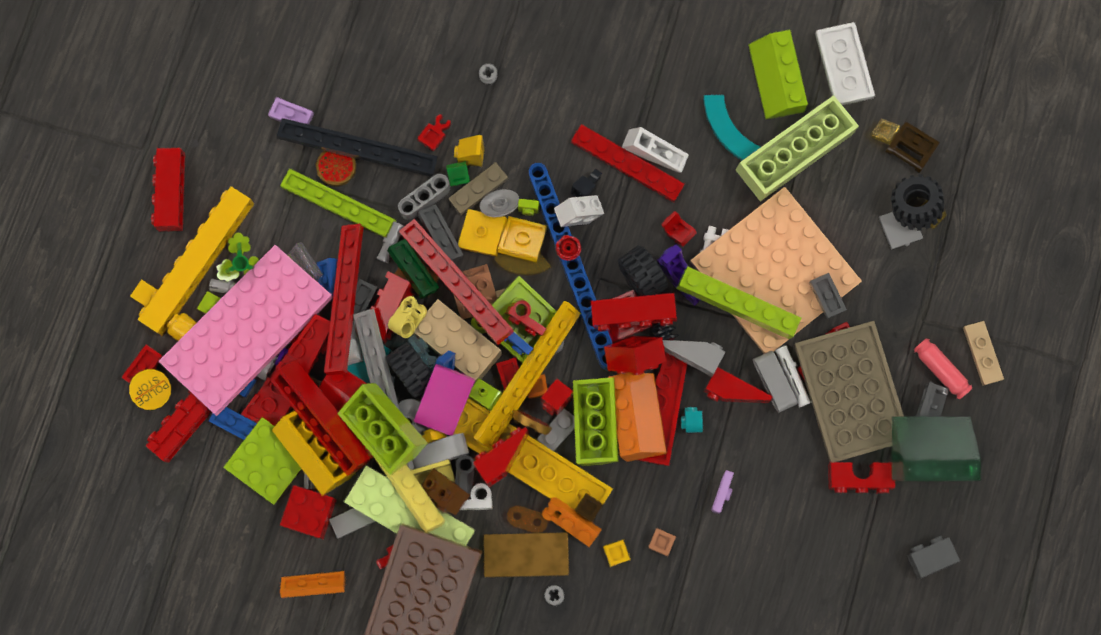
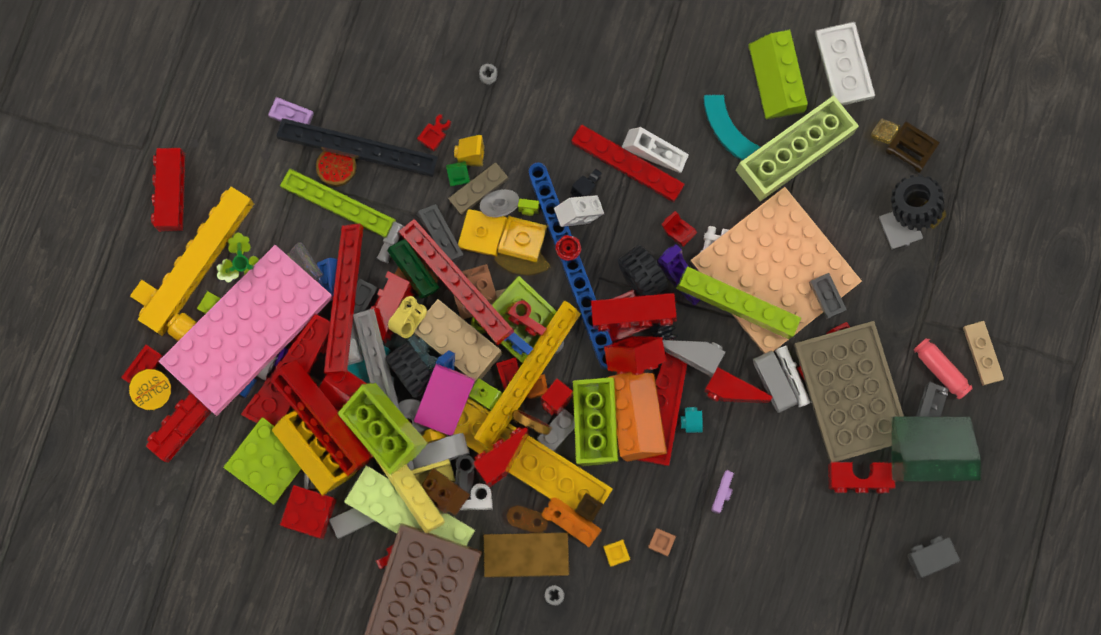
(221, 286): light grey pin -> none
(233, 422): blue plate -> none
(312, 584): orange plate -> none
(426, 188): light grey beam -> none

